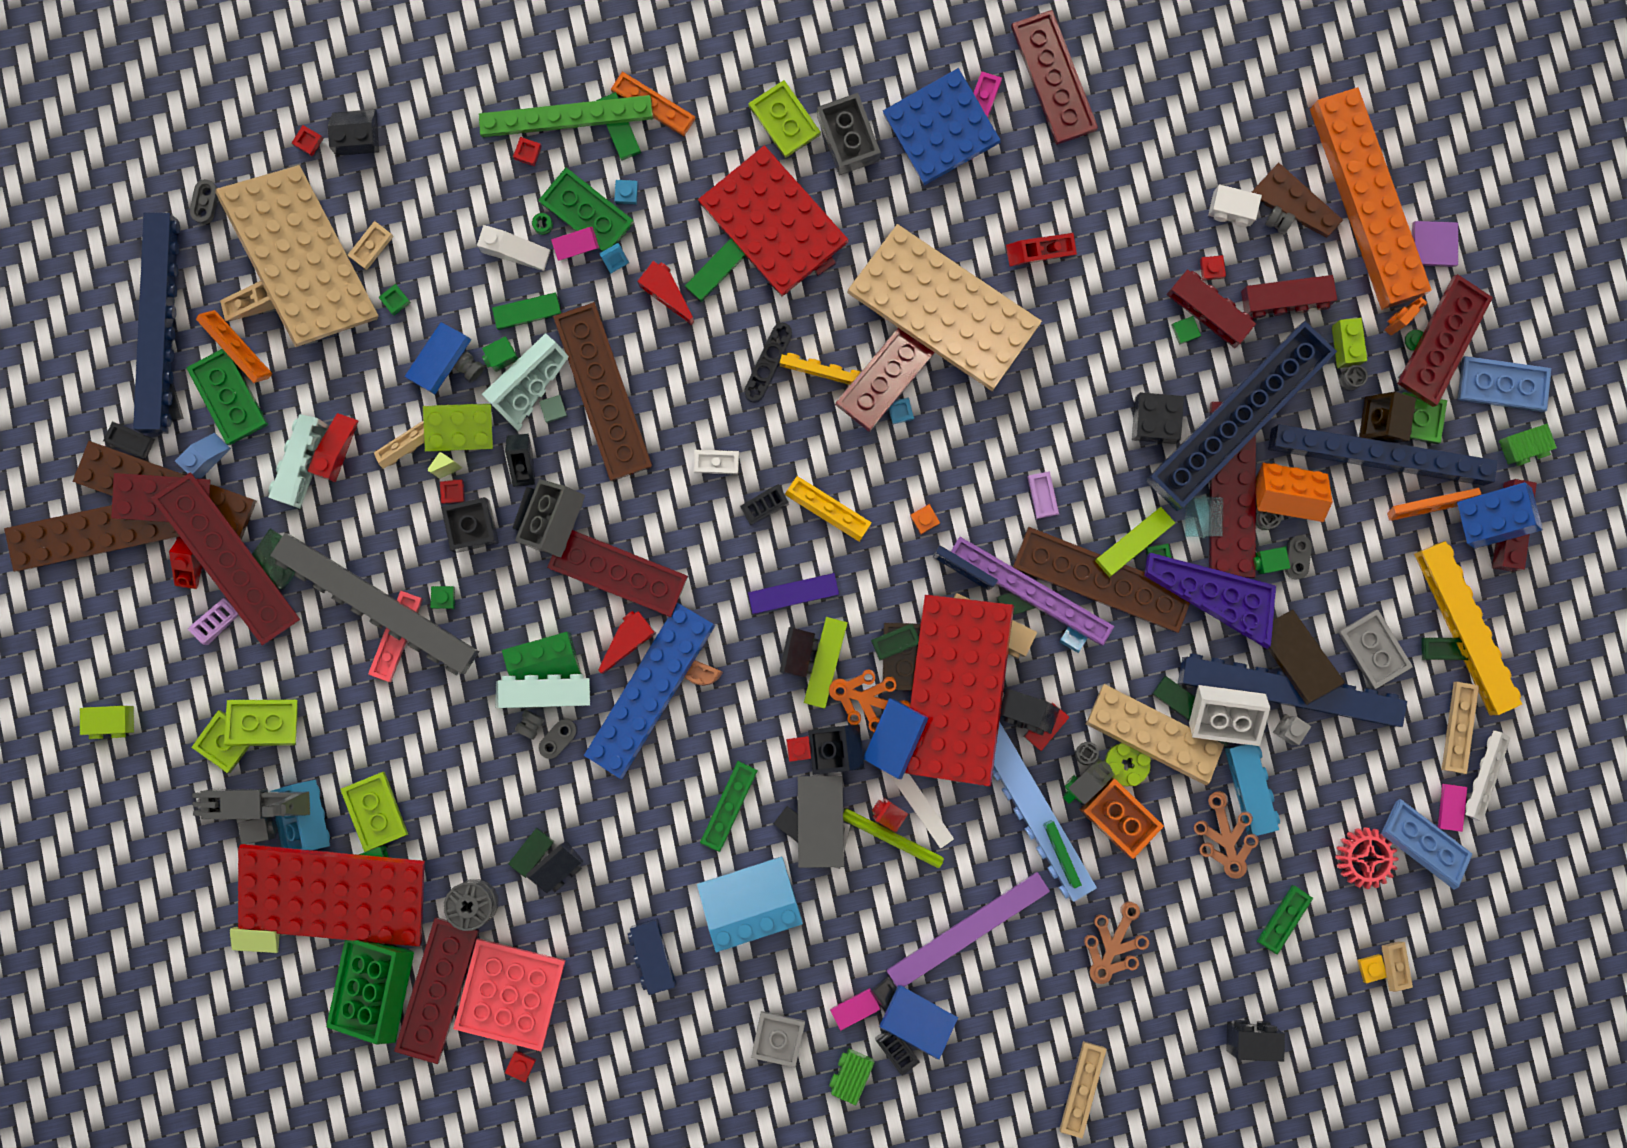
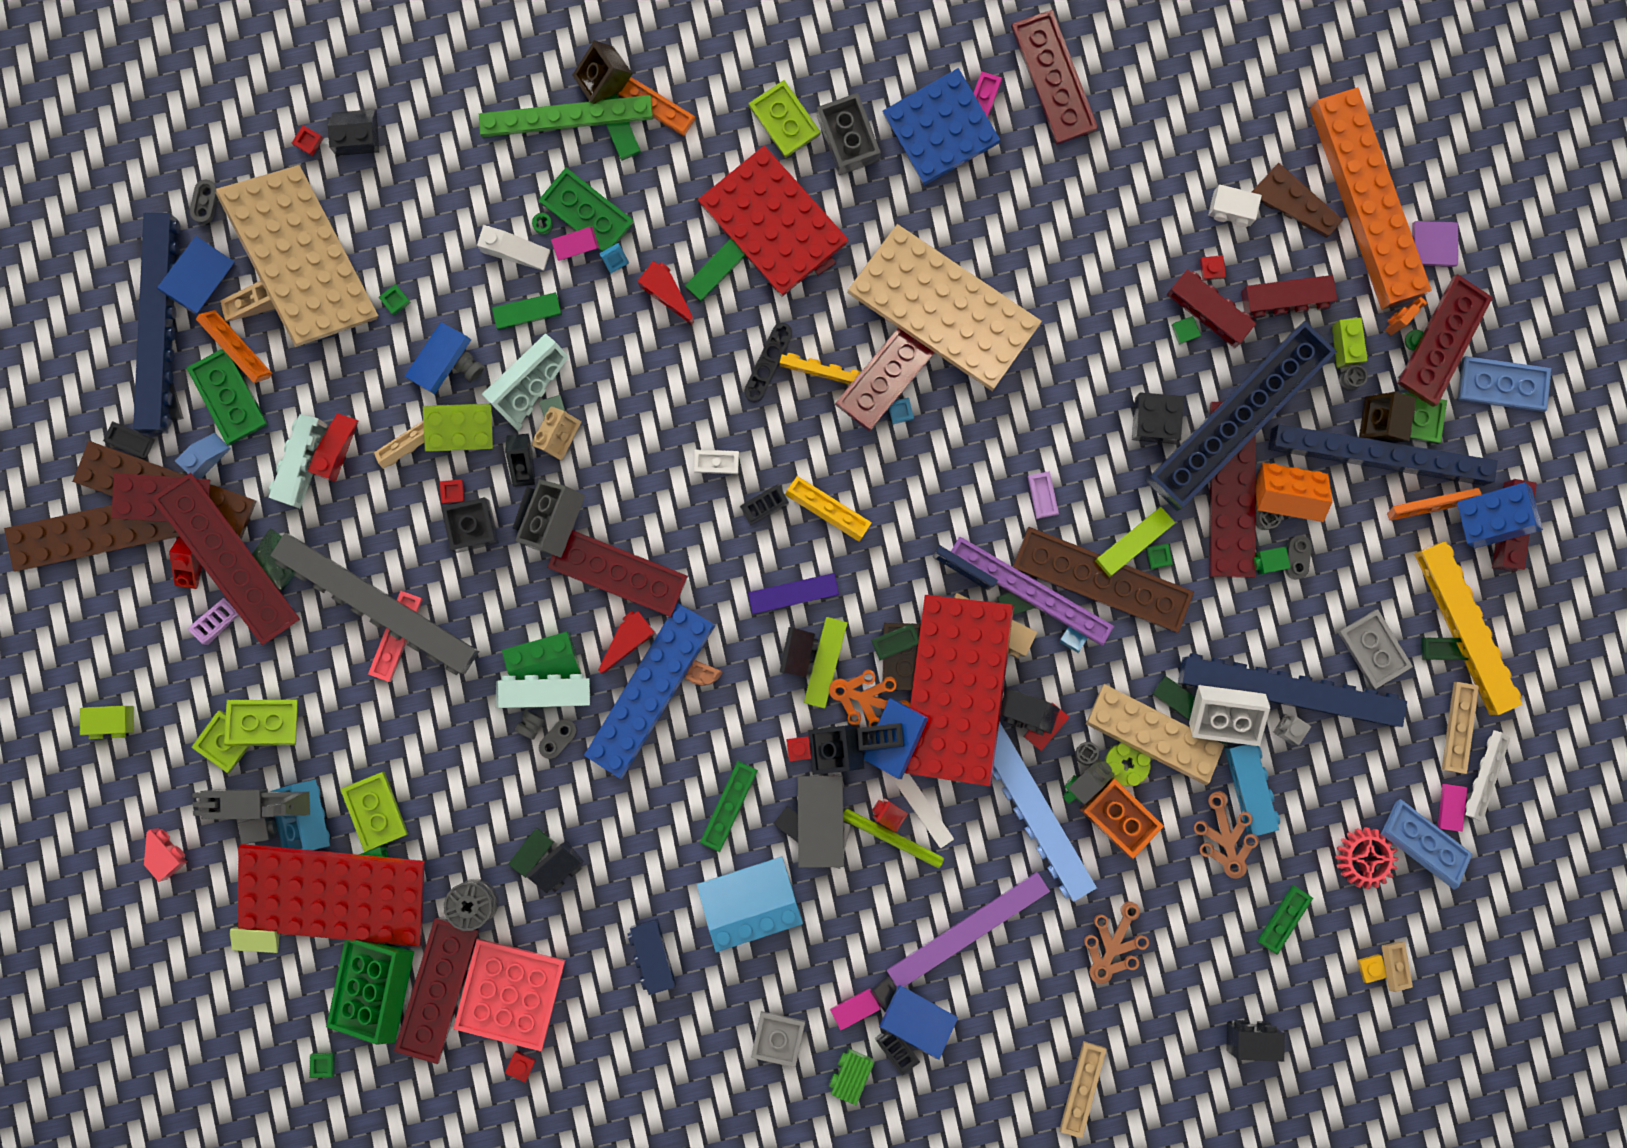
(161, 855): none -> coral slope
(195, 275): none -> blue tile
(322, 1065): none -> green tile
(370, 245): tan plate -> none
(442, 597): green plate -> none
(443, 466): yellowish green slope -> none
(499, 354): green brick -> none
(527, 151): red plate -> none
(556, 433): none -> tan bracket
(601, 72): none -> dark brown slope
(602, 391): reddish brown plate -> none
(626, 192): dark azure plate -> none
(864, 742): none -> black slope
(925, 519): orange plate -> none
(1041, 249): red slope -> none
(1062, 854): green tile -> none
(1204, 517): clear light blue piece -> none
(1230, 598): dark purple wing -> none
(1275, 217): dark grey wheel -> none
(1302, 659): dark brown tile -> none
(1527, 444): bright green brick -> none

